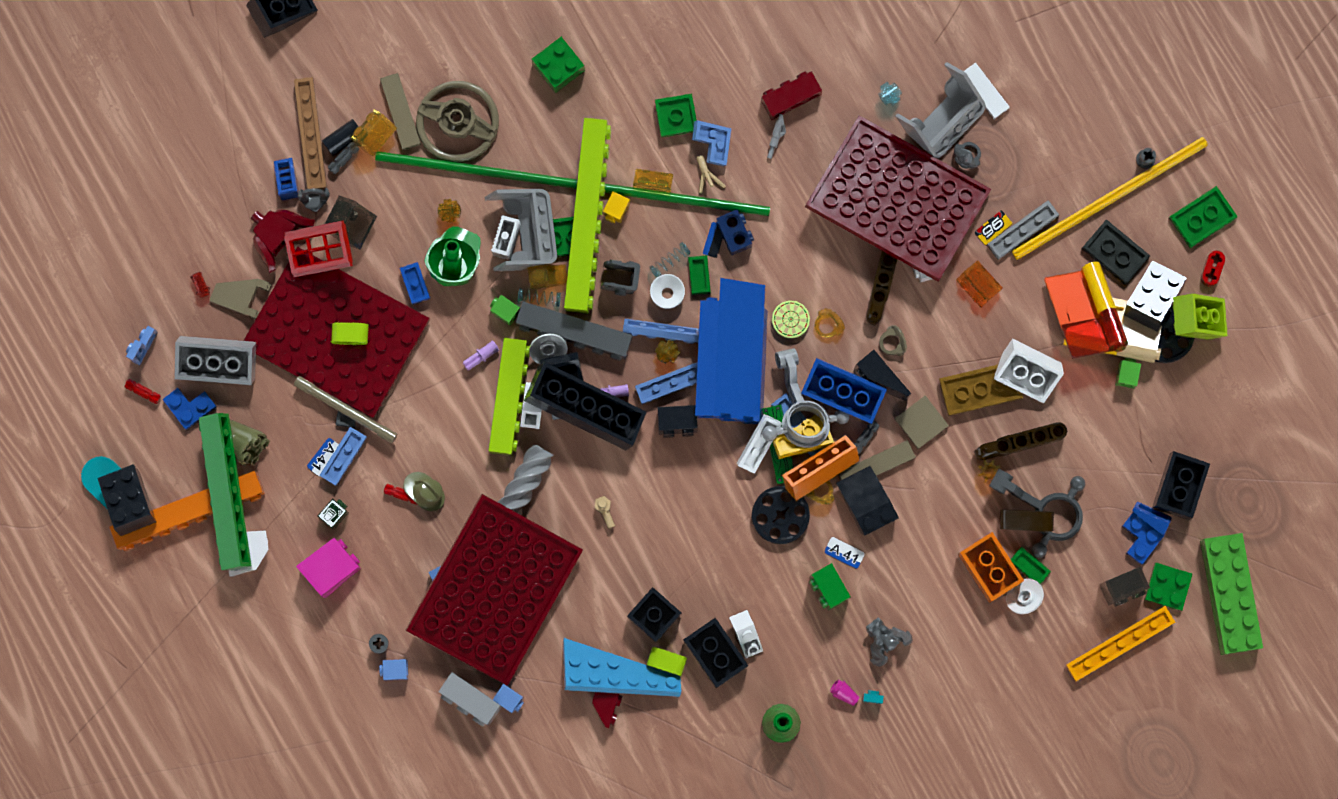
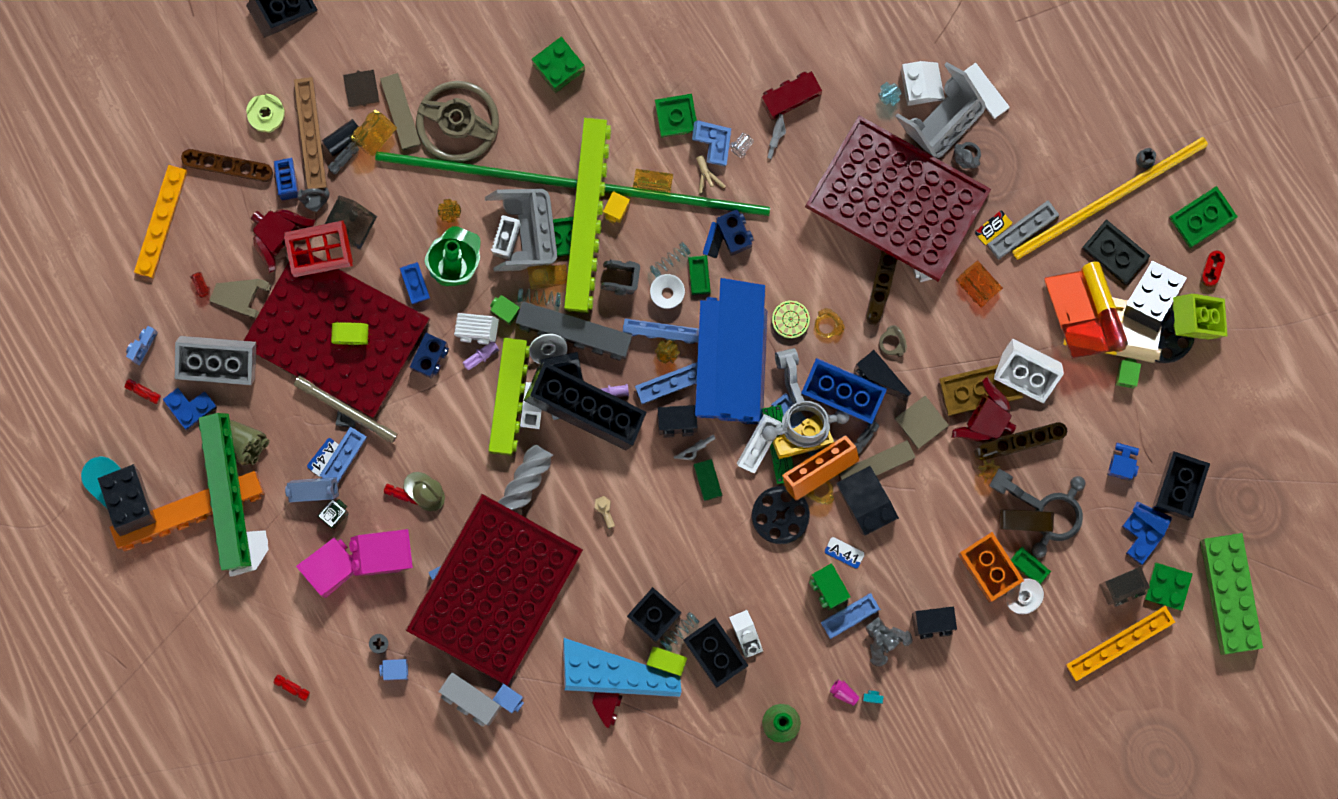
(160, 221): none -> light orange plate
(220, 159): none -> reddish brown beam
(270, 122): none -> yellowish green plate
(291, 687): none -> red axle
(312, 489): none -> sand blue brick
(361, 88): none -> clear smoke piece
(381, 553): none -> dark pink slope
(424, 354): none -> dark blue brick
(476, 327): none -> white brick
(668, 646): none -> clear light blue piece
(693, 449): none -> light grey hand
(708, 480): none -> dark green tile
(741, 145): none -> clear bush
(850, 616): none -> medium blue plate
(922, 82): none -> white slope
(934, 621): none -> black brick
(988, 418): none -> dark red torso
(1123, 466): none -> blue brick

